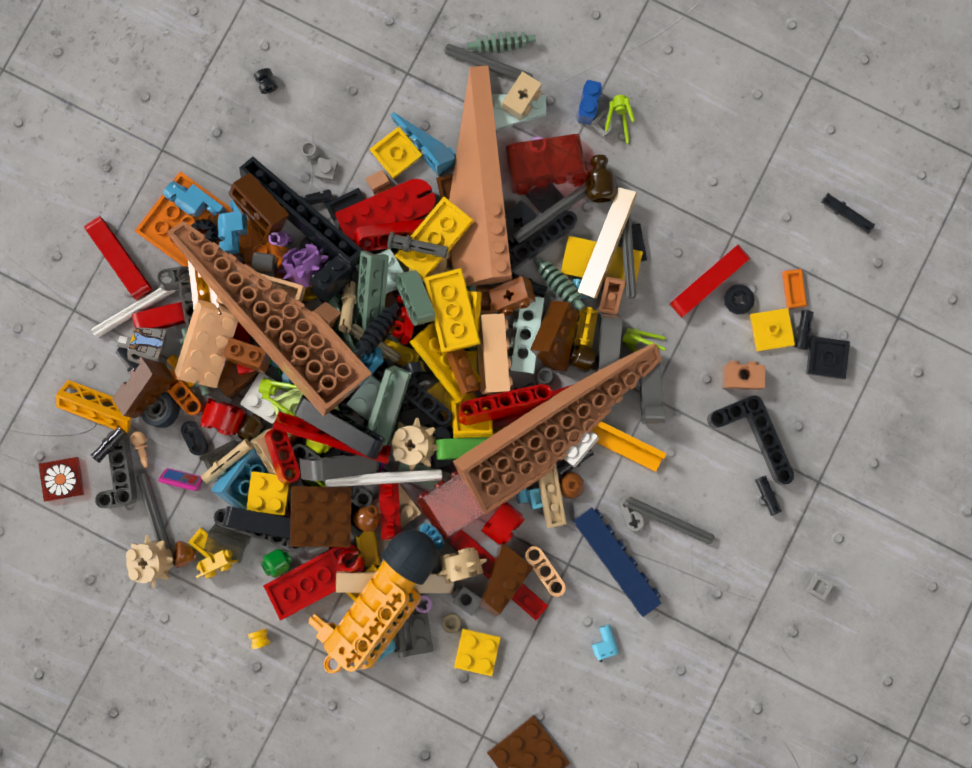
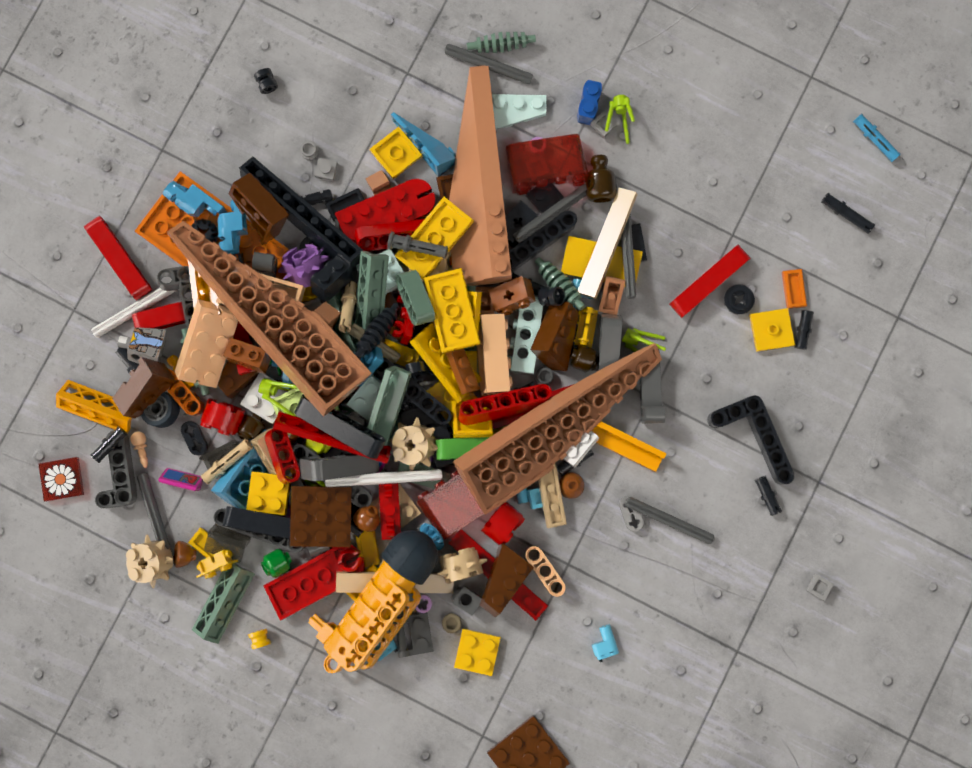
(225, 604): none -> sand green fence
(280, 238): medium lavender axle -> none
(523, 86): tan brick -> none
(548, 296): none -> black wheel
(617, 562): dark blue brick -> none
(732, 377): nougat brick -> none
(827, 357): black plate -> none
(892, 154): none -> dark azure pin

